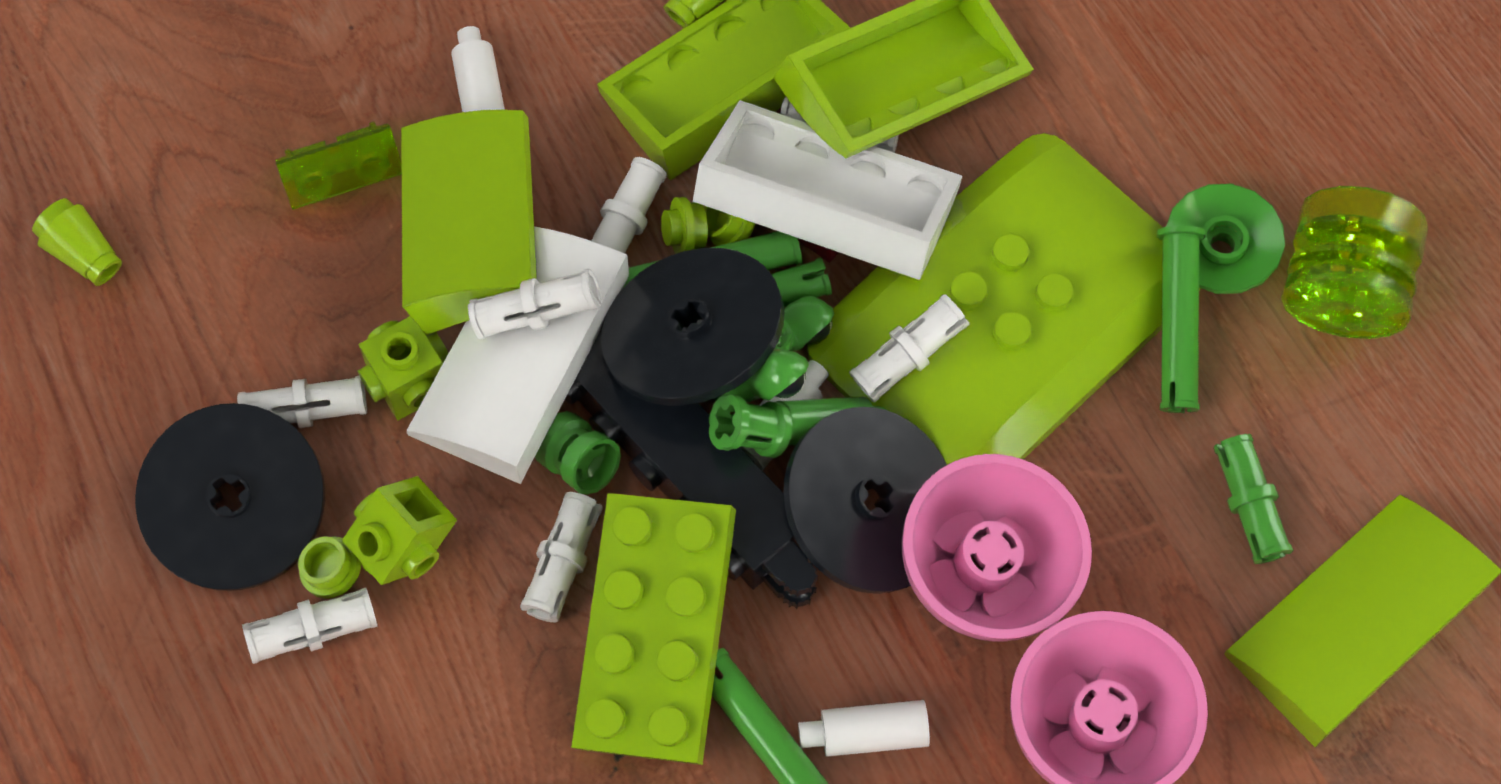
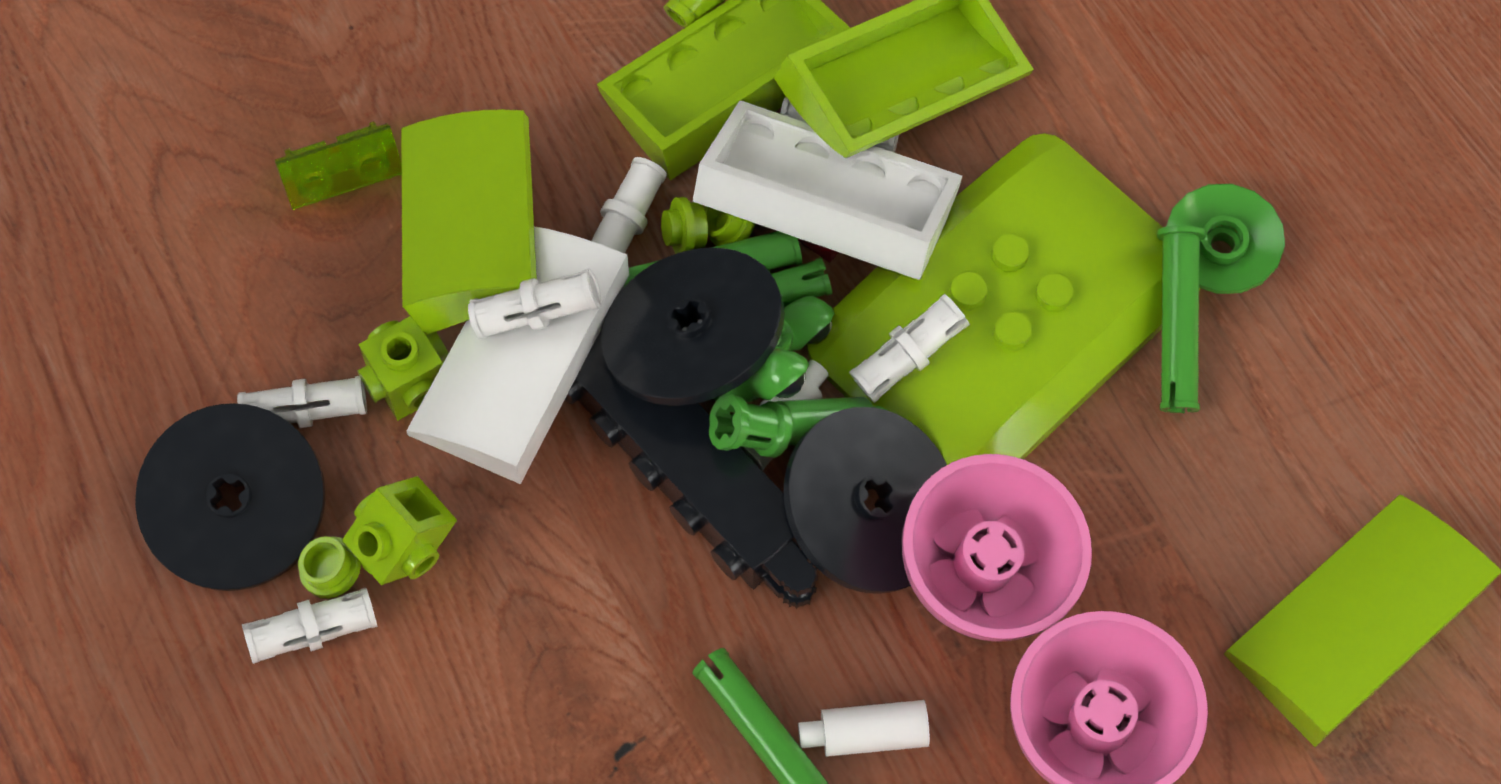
(76, 241): lime cone -> none
(476, 72): white cylinder -> none
(561, 557): white pin -> none
(579, 454): bright green wheel -> none
(654, 628): lime plate -> none
(1253, 499): bright green pin -> none
(1355, 262): clear neon green wheel -> none

